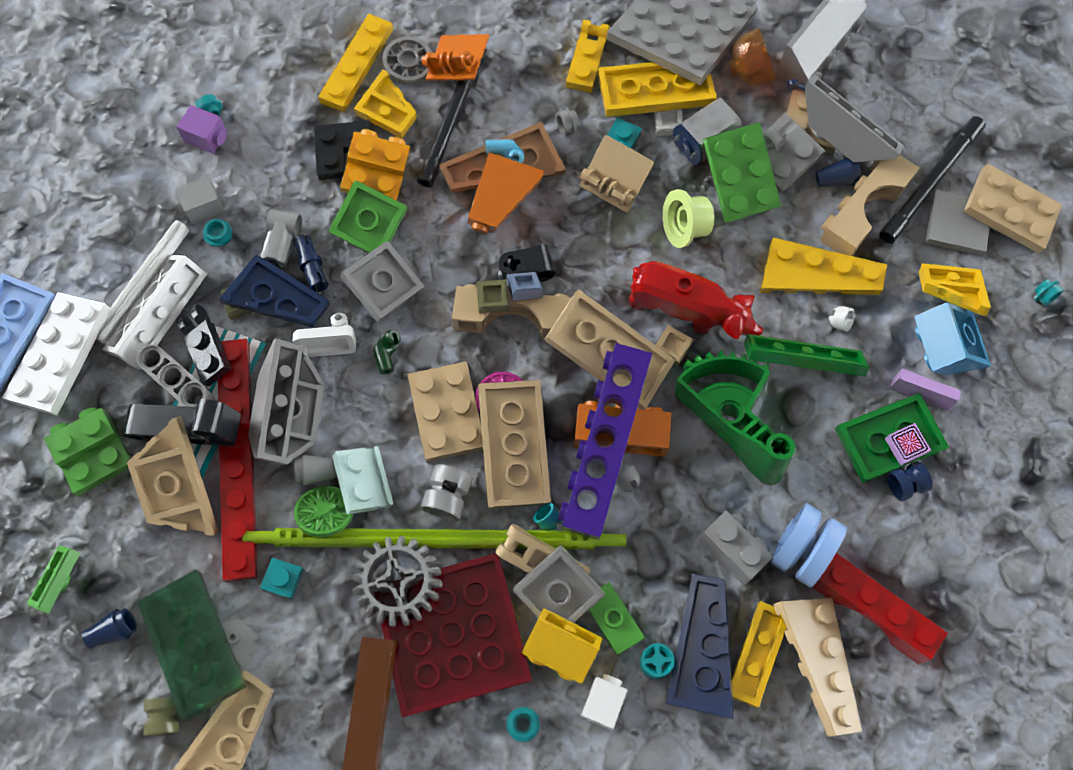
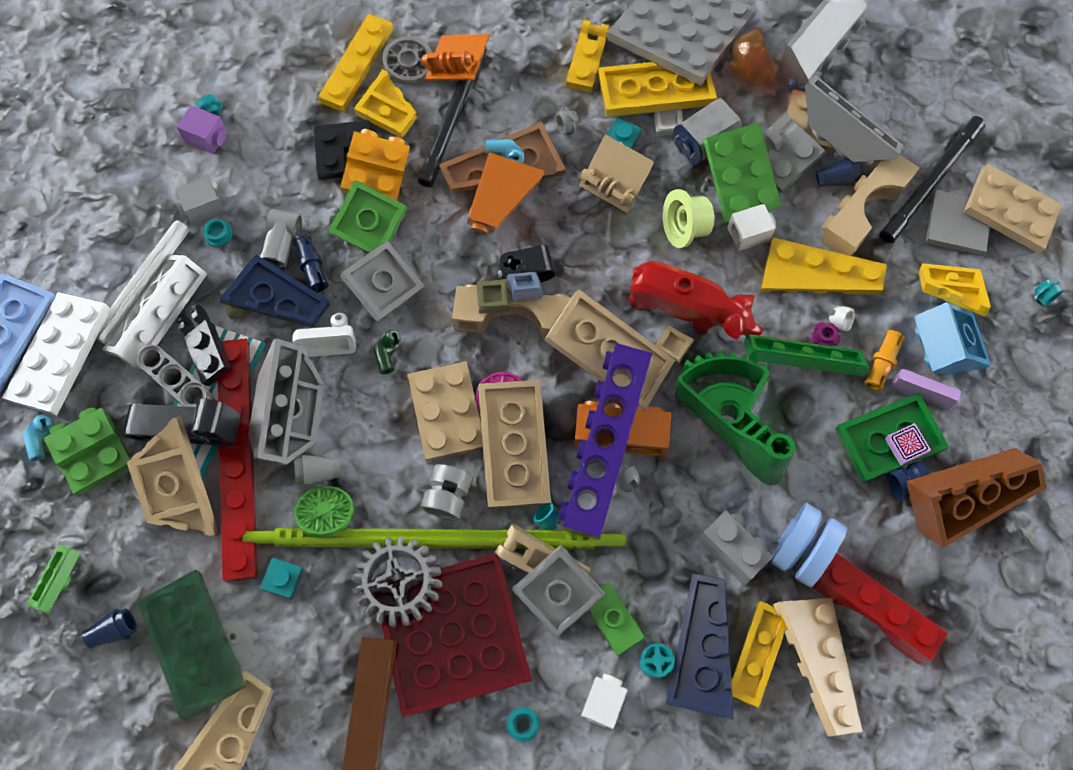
(34, 435): none -> medium azure arm
(161, 717): olive wheel -> none
(362, 480): light aqua plate -> none
(562, 646): yellow brick -> none
(751, 227): none -> white brick
(818, 334): none -> magenta plate
(884, 360): none -> light orange pin
(973, 493): none -> dark orange wedge

